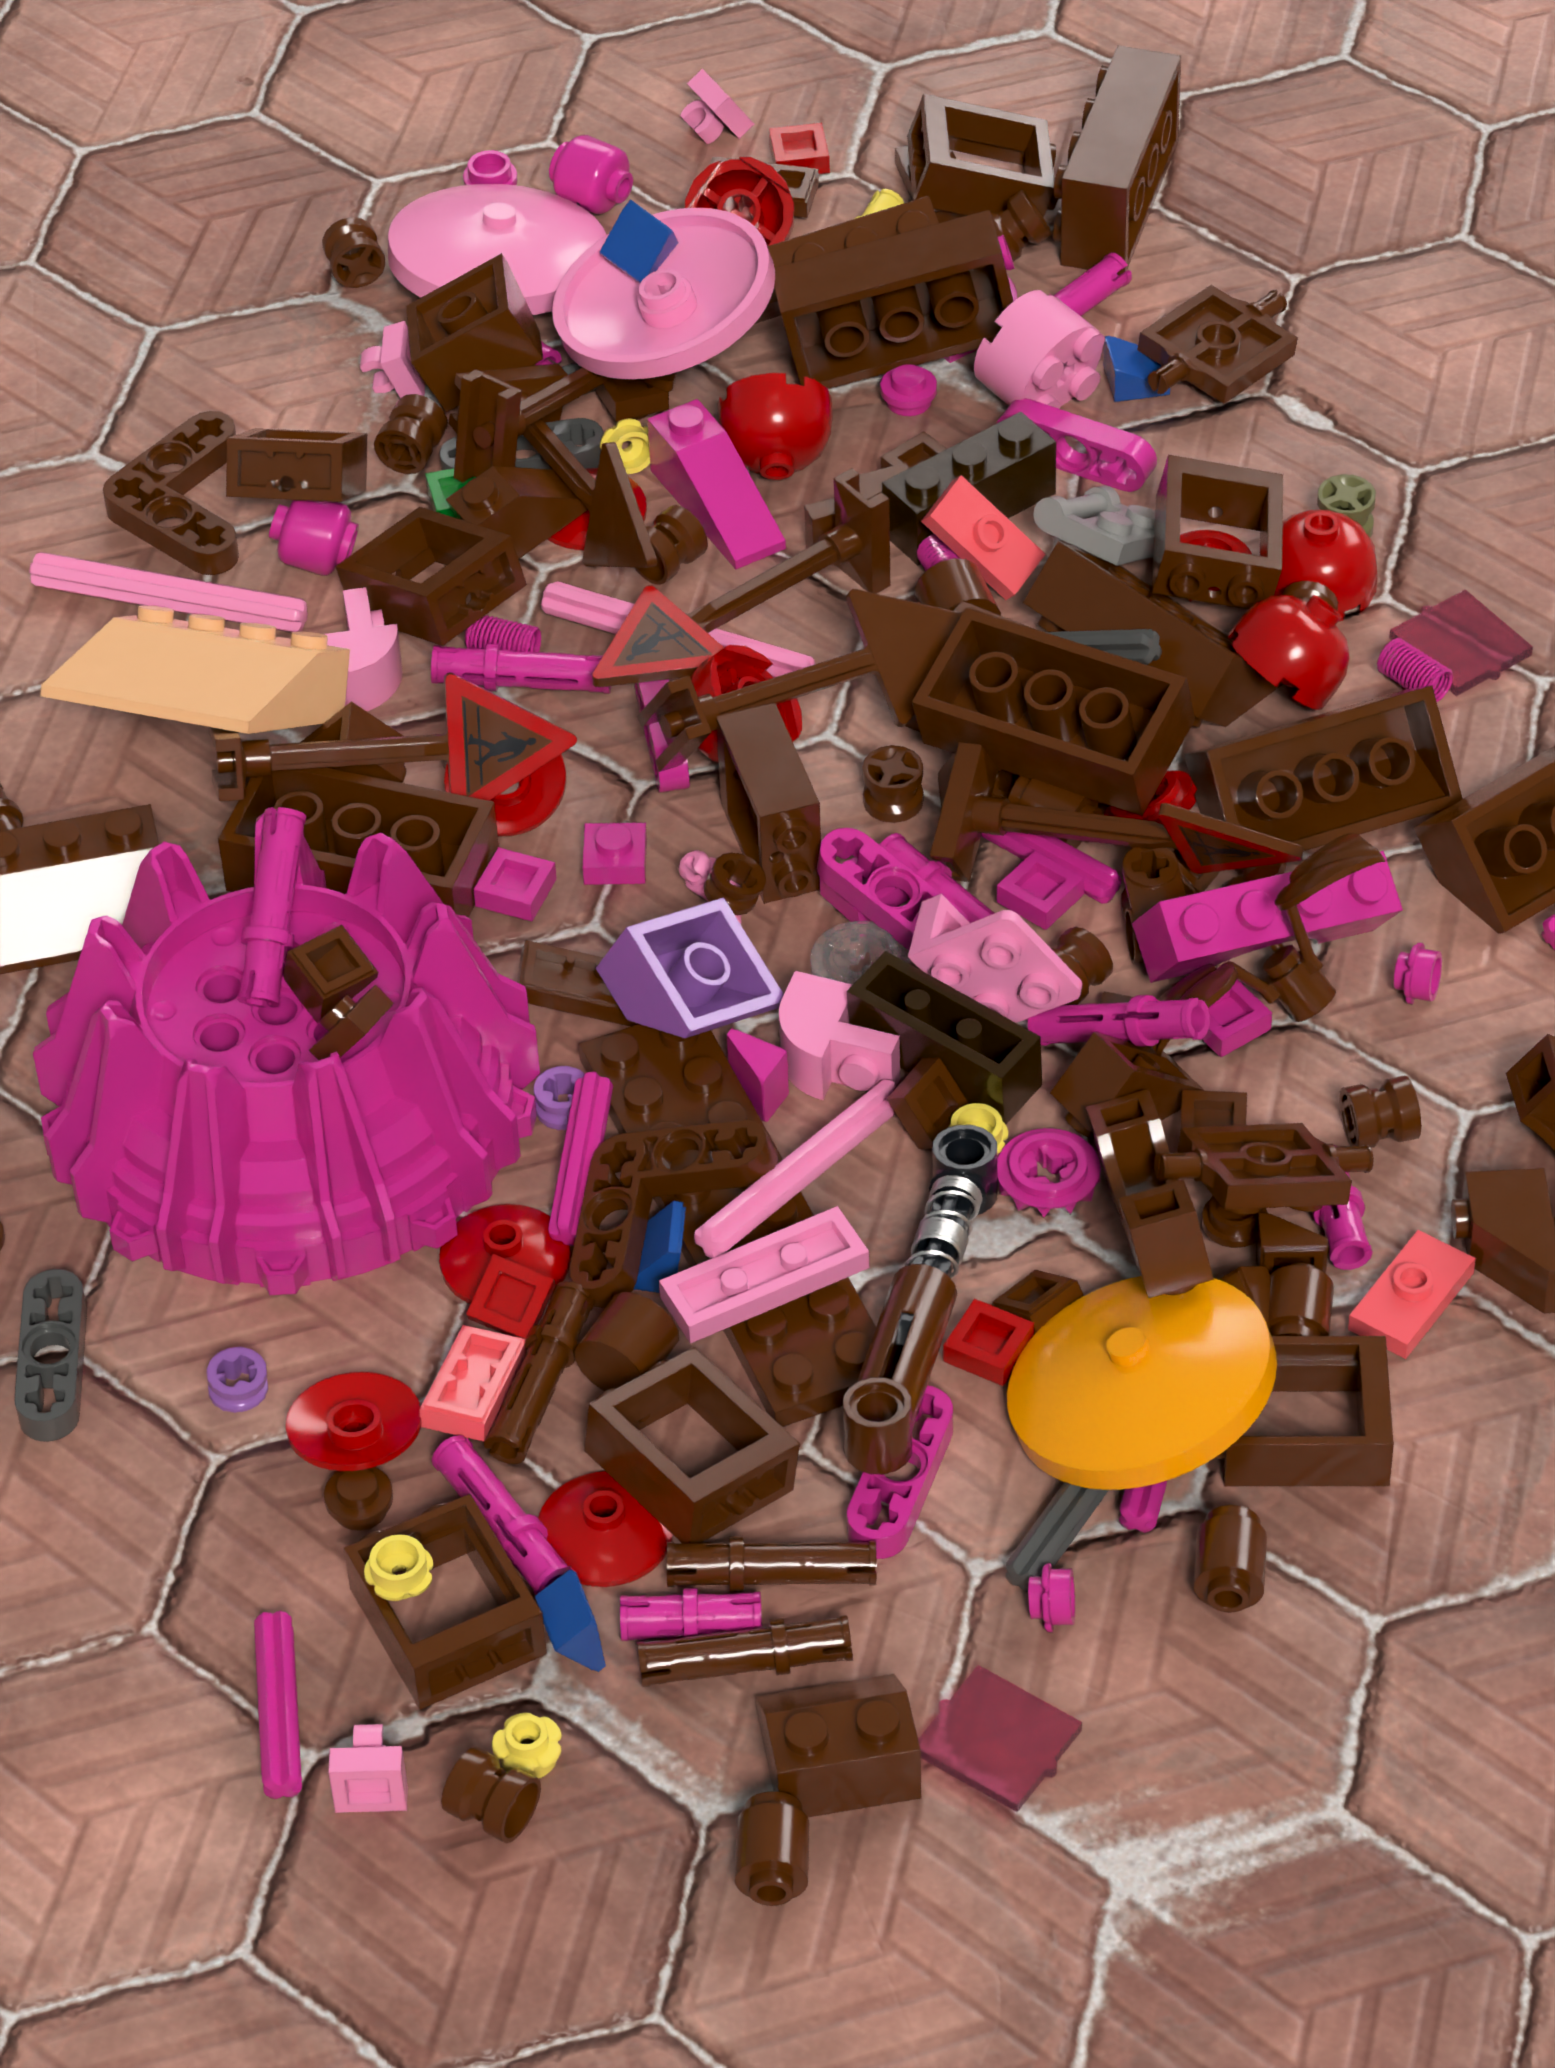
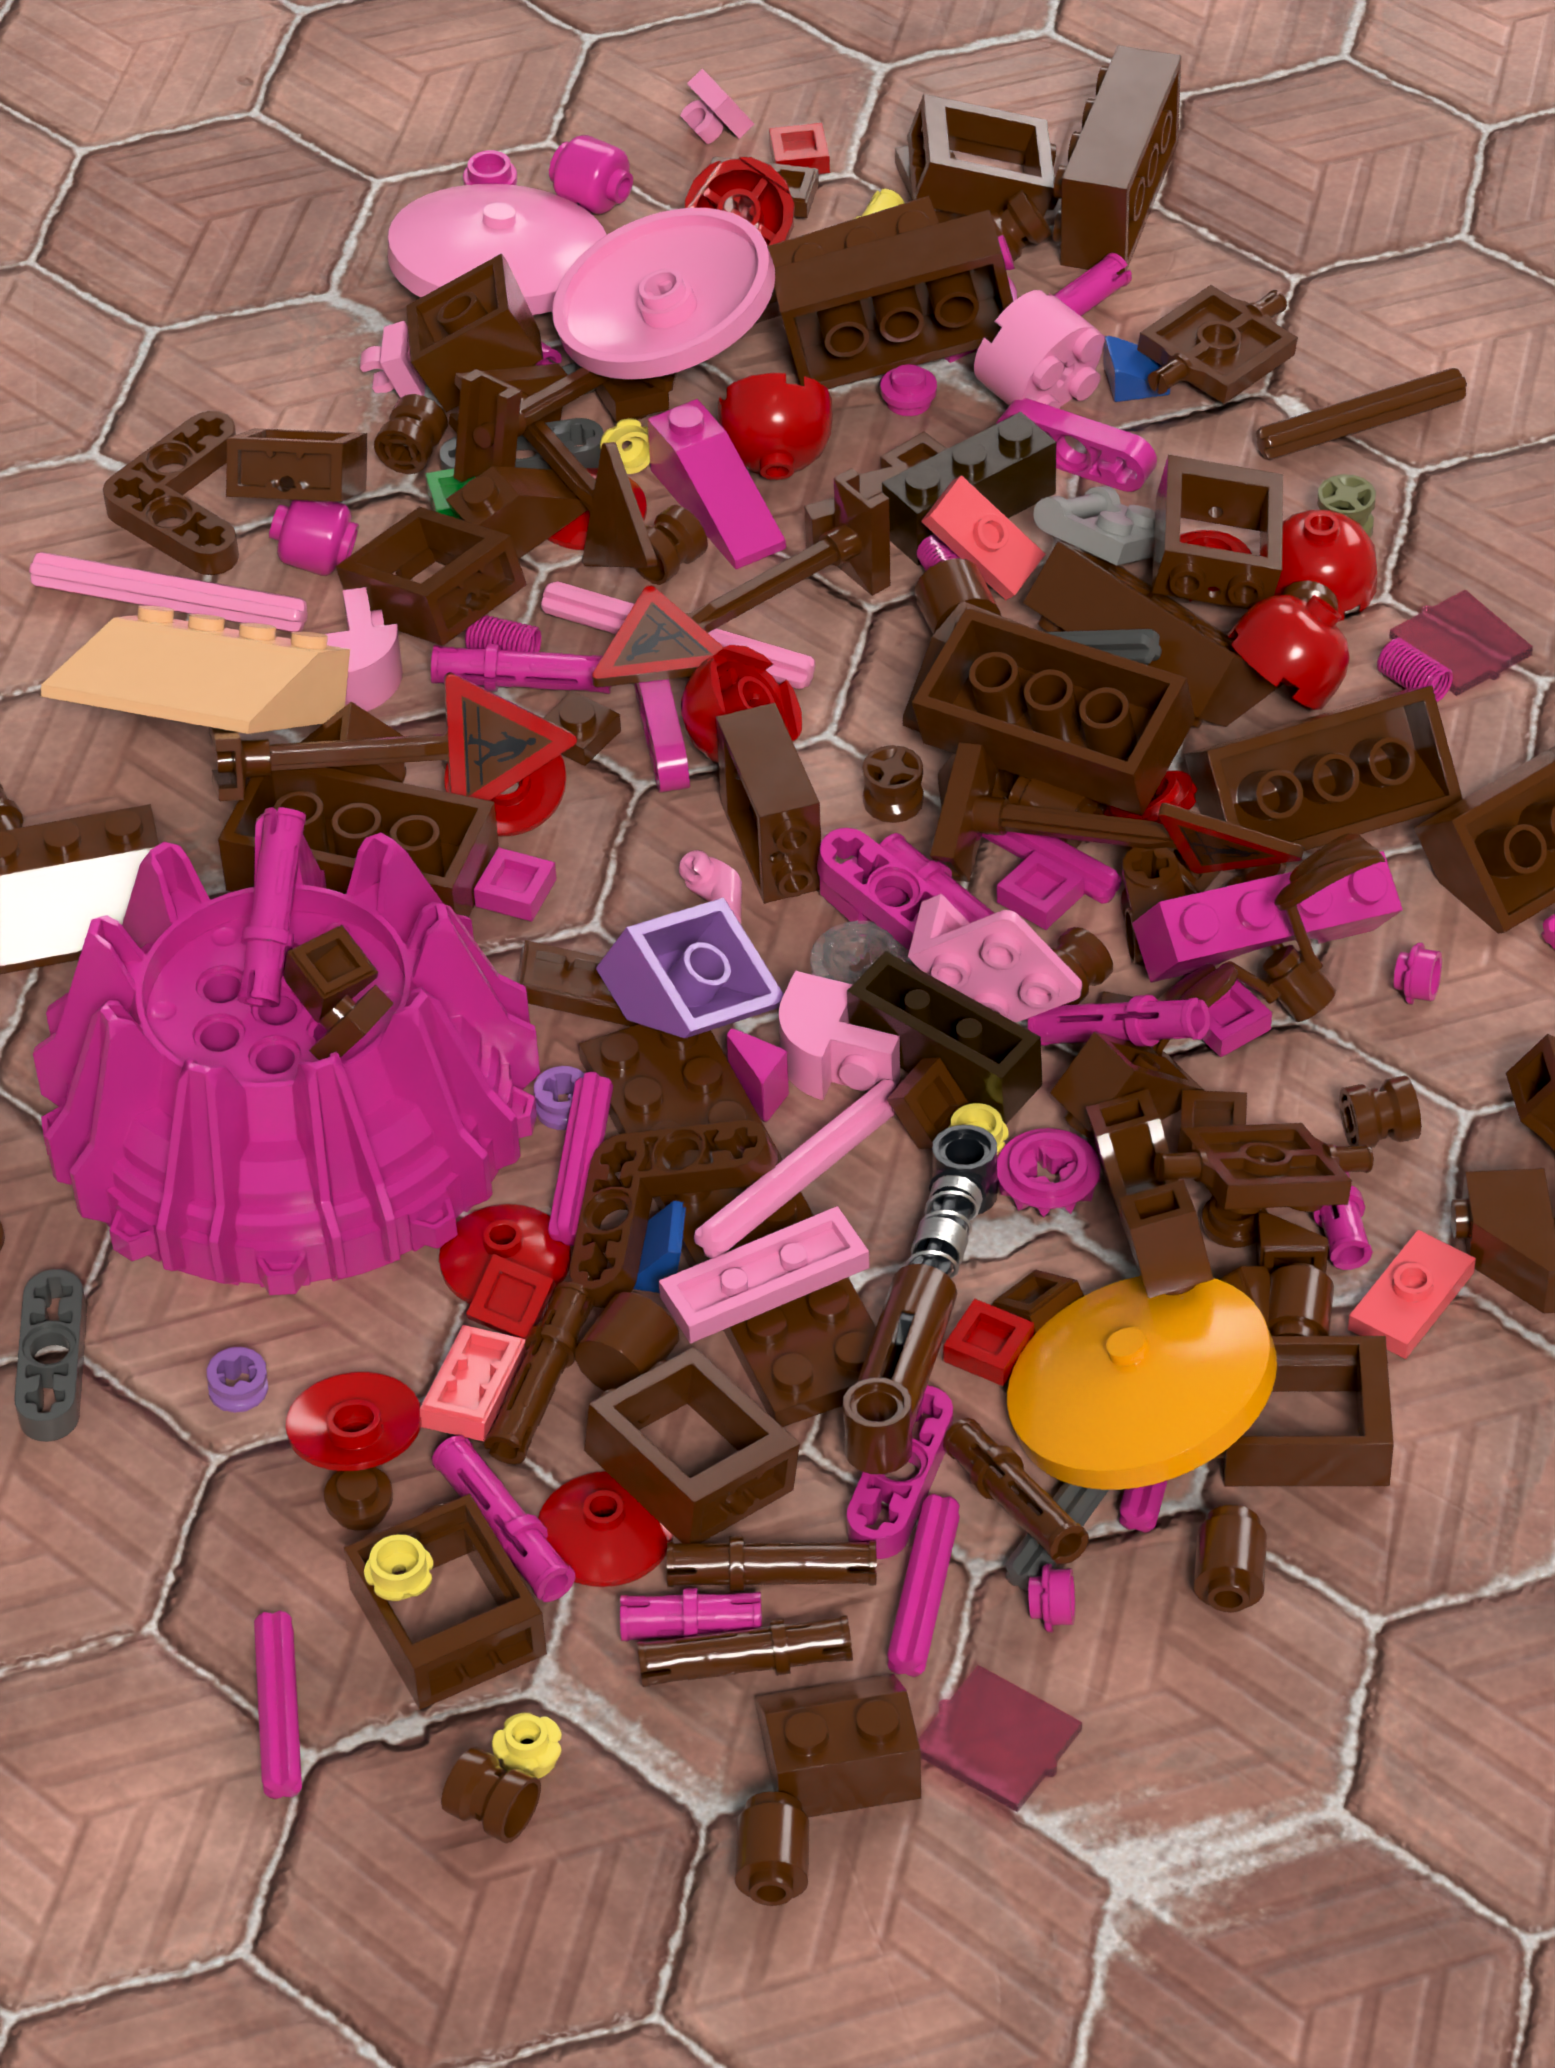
(353, 252): reddish brown wheel -> none
(368, 1774): bright pink tile -> none
(571, 1621): blue slope -> none
(589, 722): none -> reddish brown plate
(614, 853): dark pink plate -> none
(638, 242): blue slope -> none
(740, 870): reddish brown bush -> none
(898, 649): reddish brown piece -> none
(923, 1585): none -> dark pink axle
(1053, 1528): none -> reddish brown pin
(1361, 413): none -> reddish brown axle

